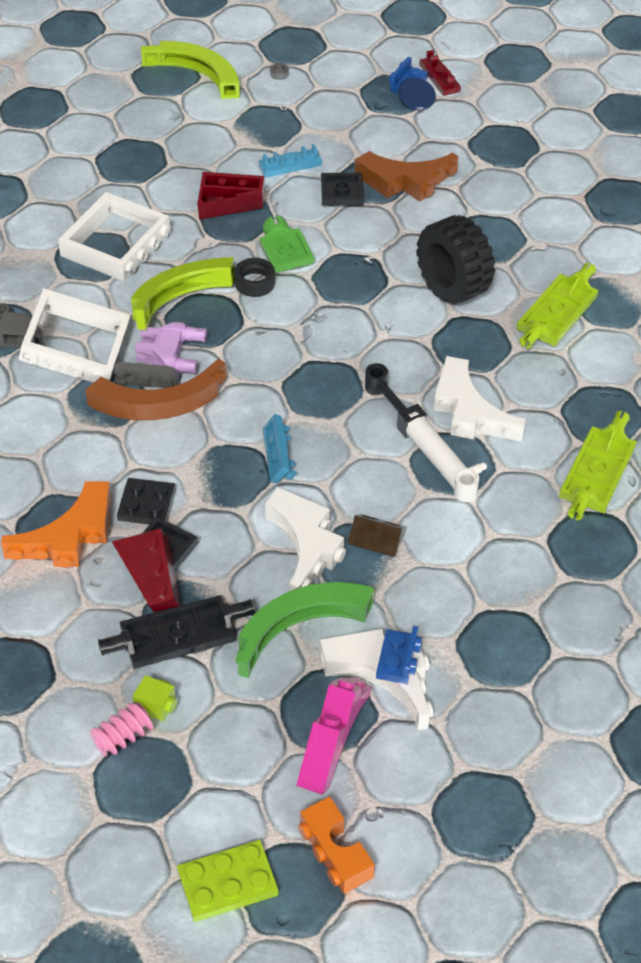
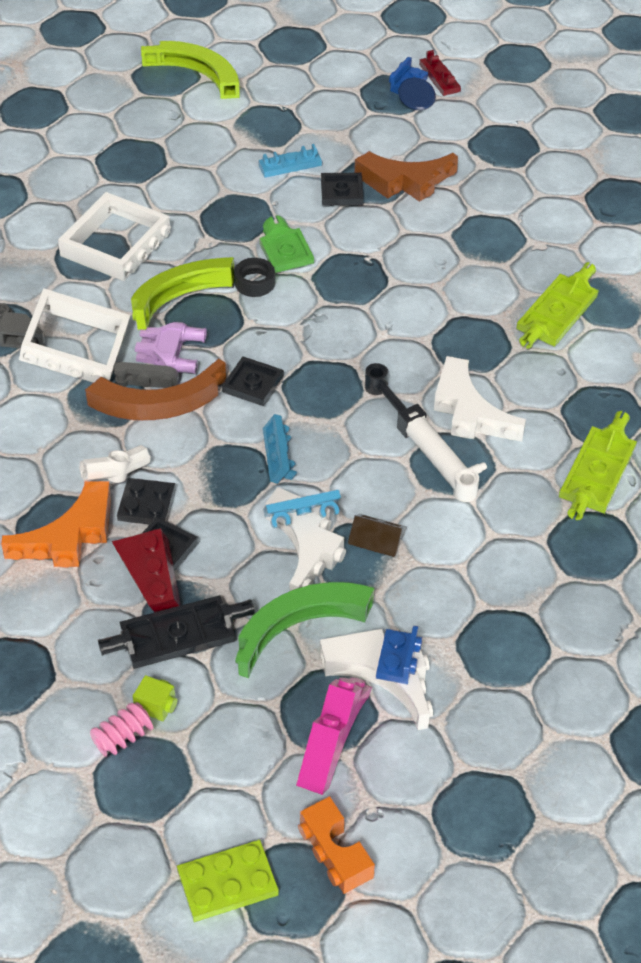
(115, 466): none -> white piece
(229, 194): dark red wedge -> none
(252, 381): none -> black plate
(279, 71): flat silver tile -> none
(302, 506): none -> dark azure plate
(455, 259): black tyre -> none

